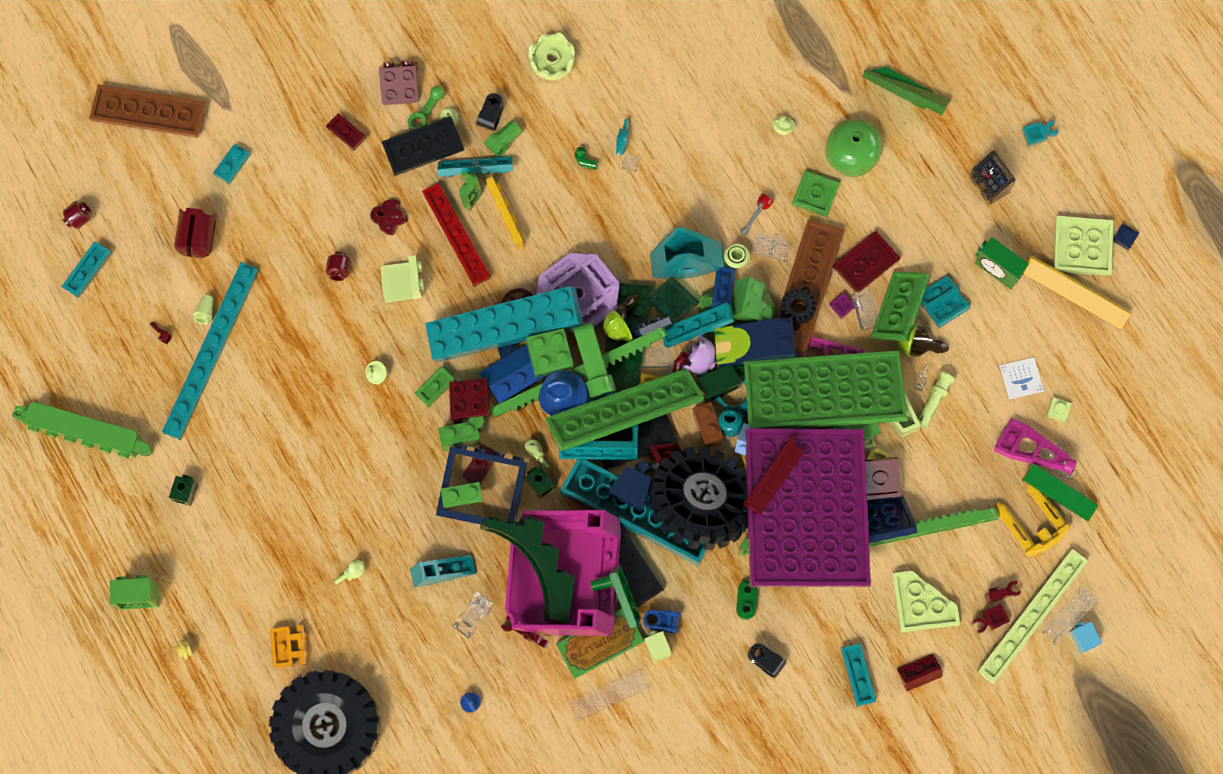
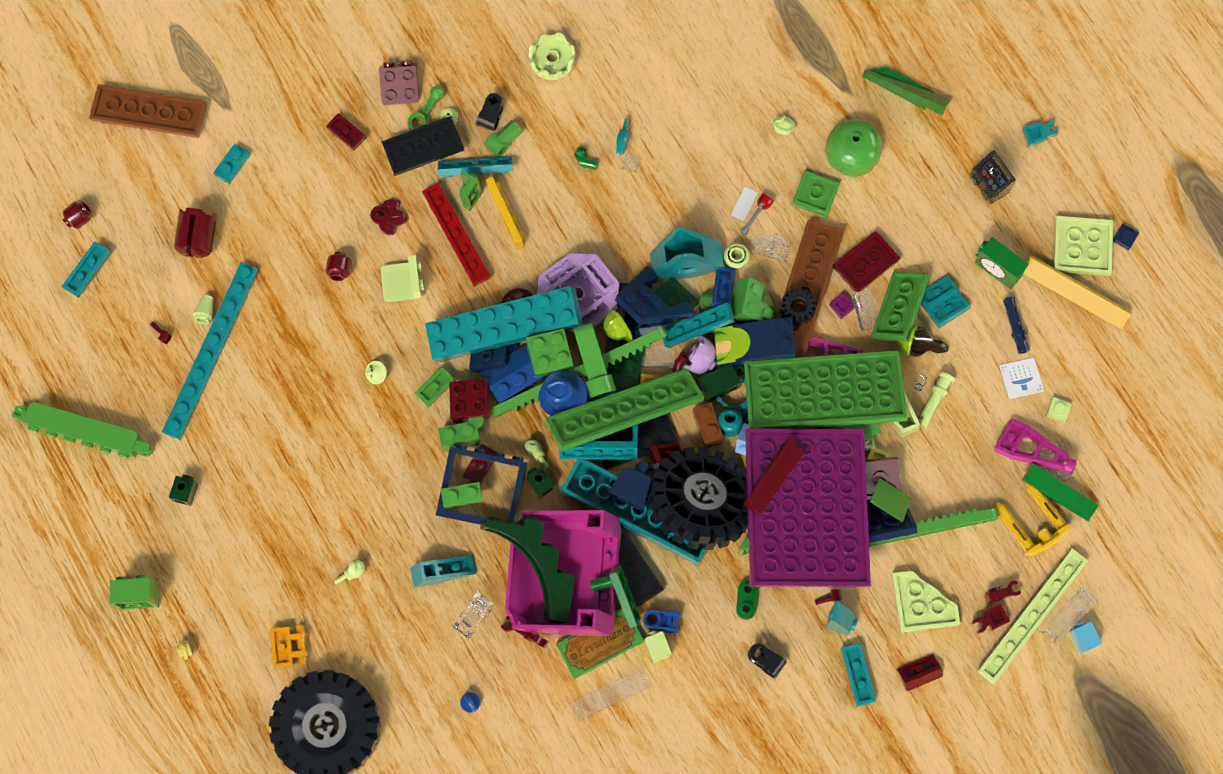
(489, 359): none -> dark blue plate
(645, 305): none -> dark blue wing
(744, 204): none -> white sticker
(836, 595): none -> dark red hand
(841, 619): none -> teal slope
(890, 499): none -> bright green piece
(1018, 332): none -> dark blue pin

